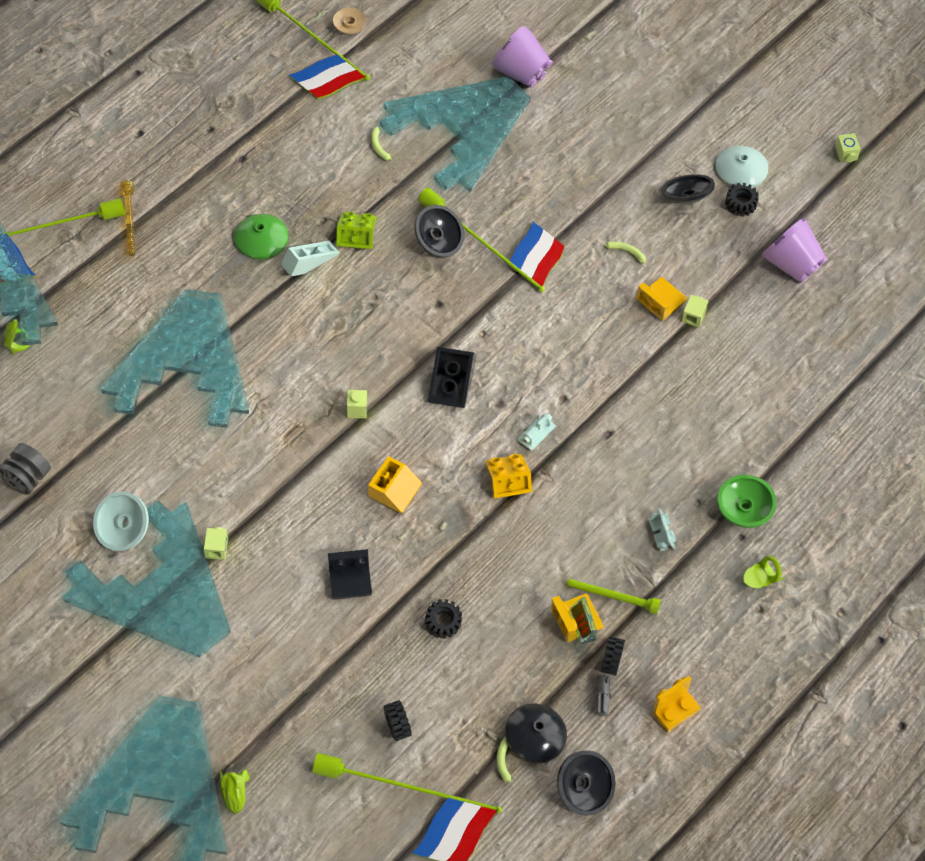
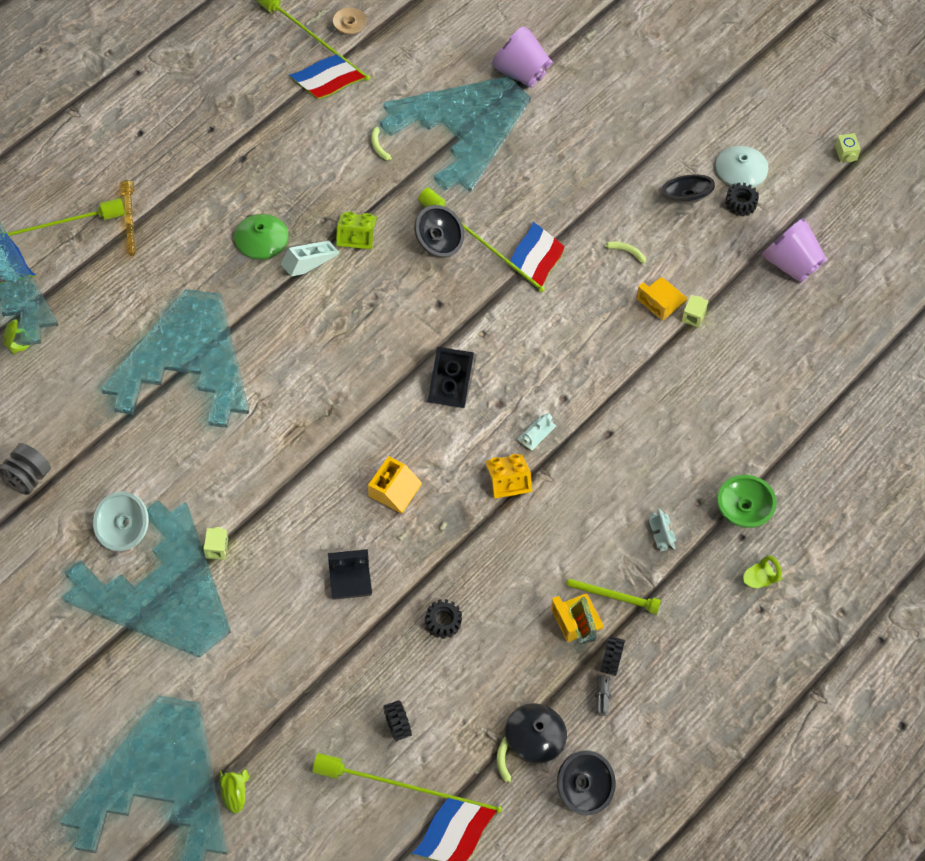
(357, 404): yellowish green brick -> none
(675, 704): yellow bracket -> none

